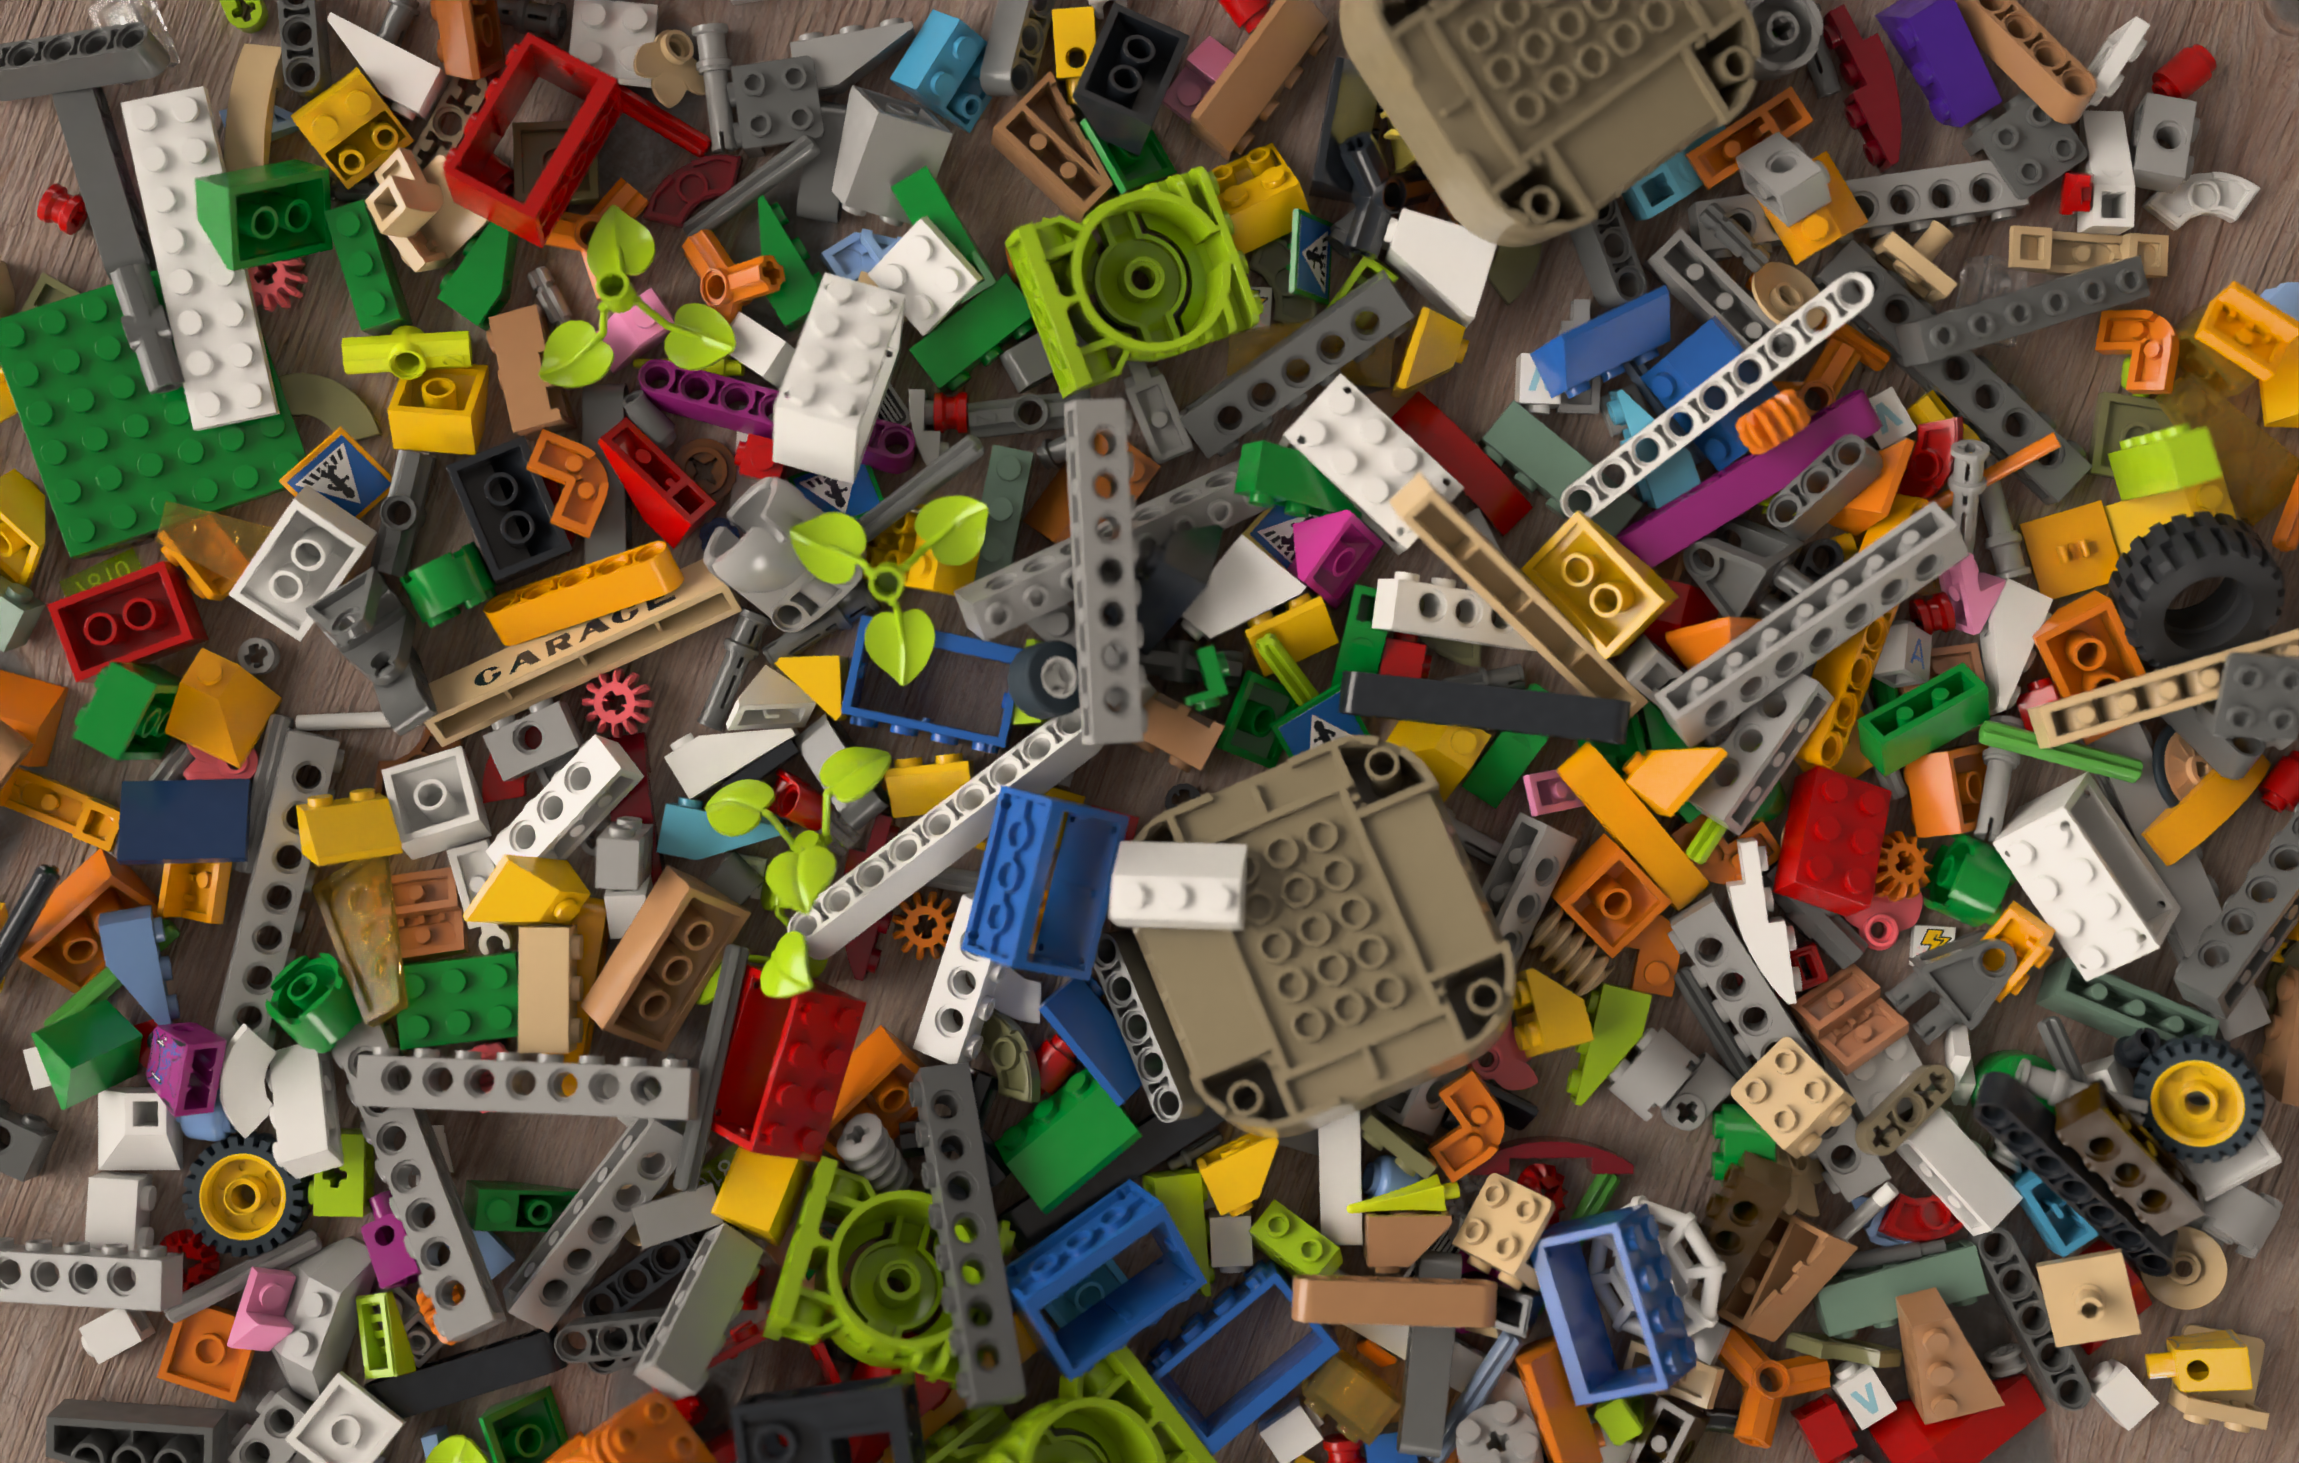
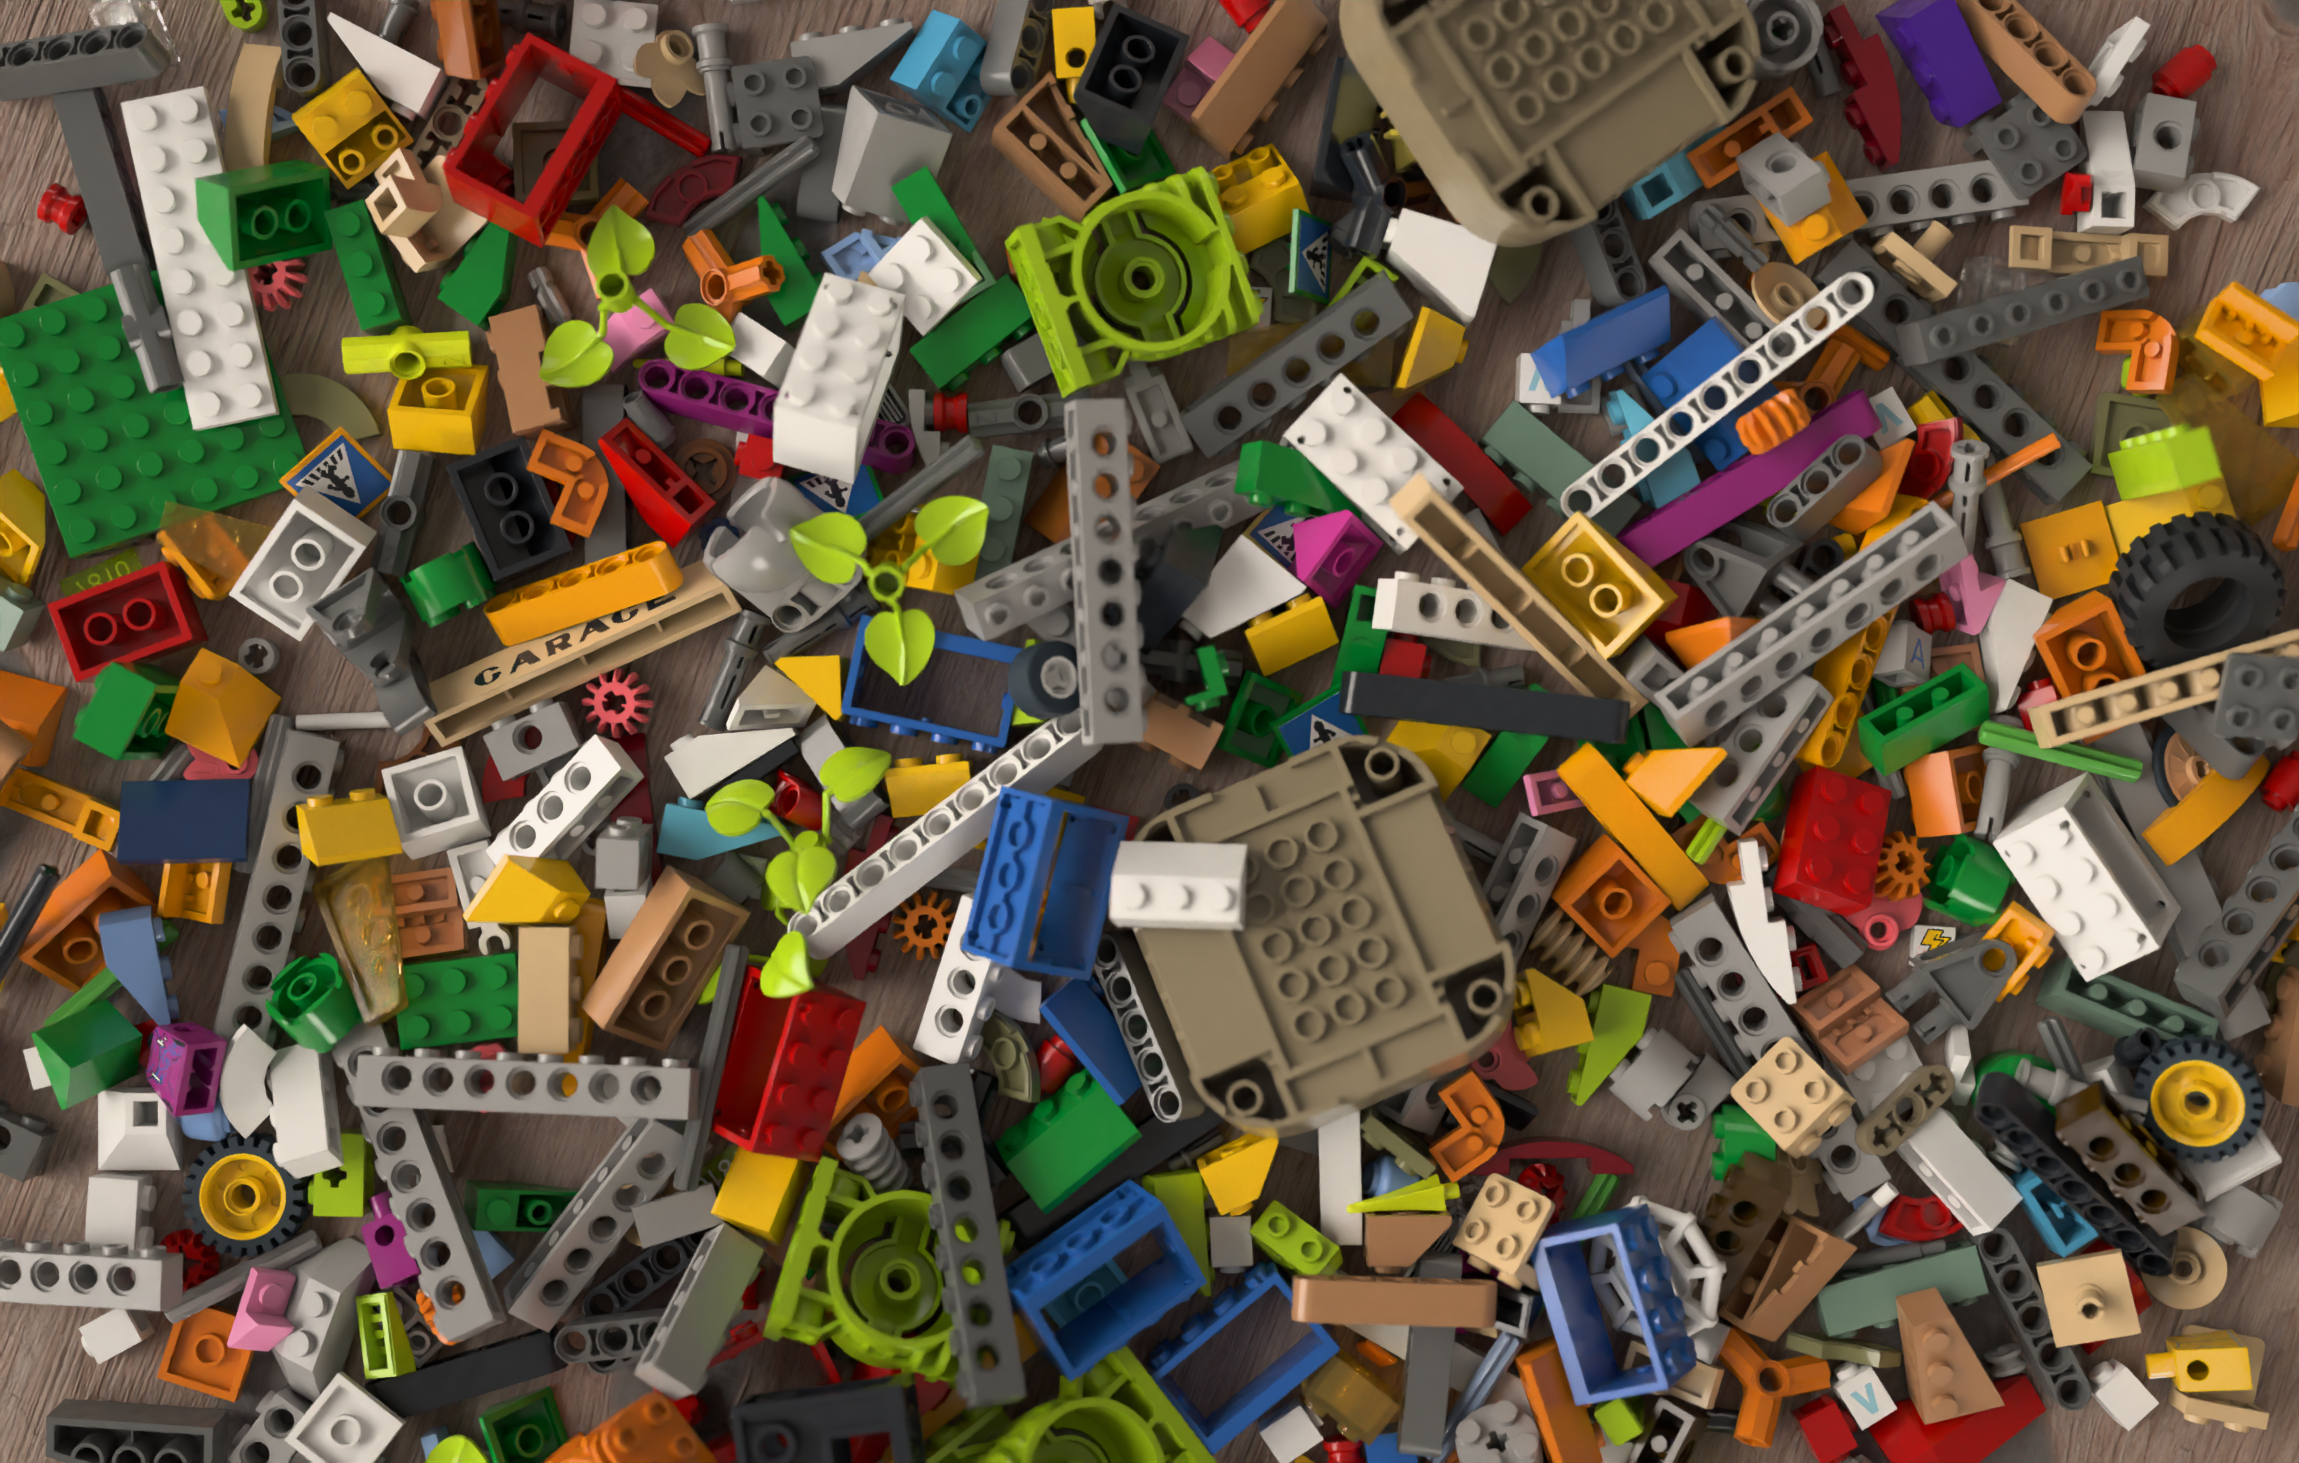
(1285, 669): lime axle -> none

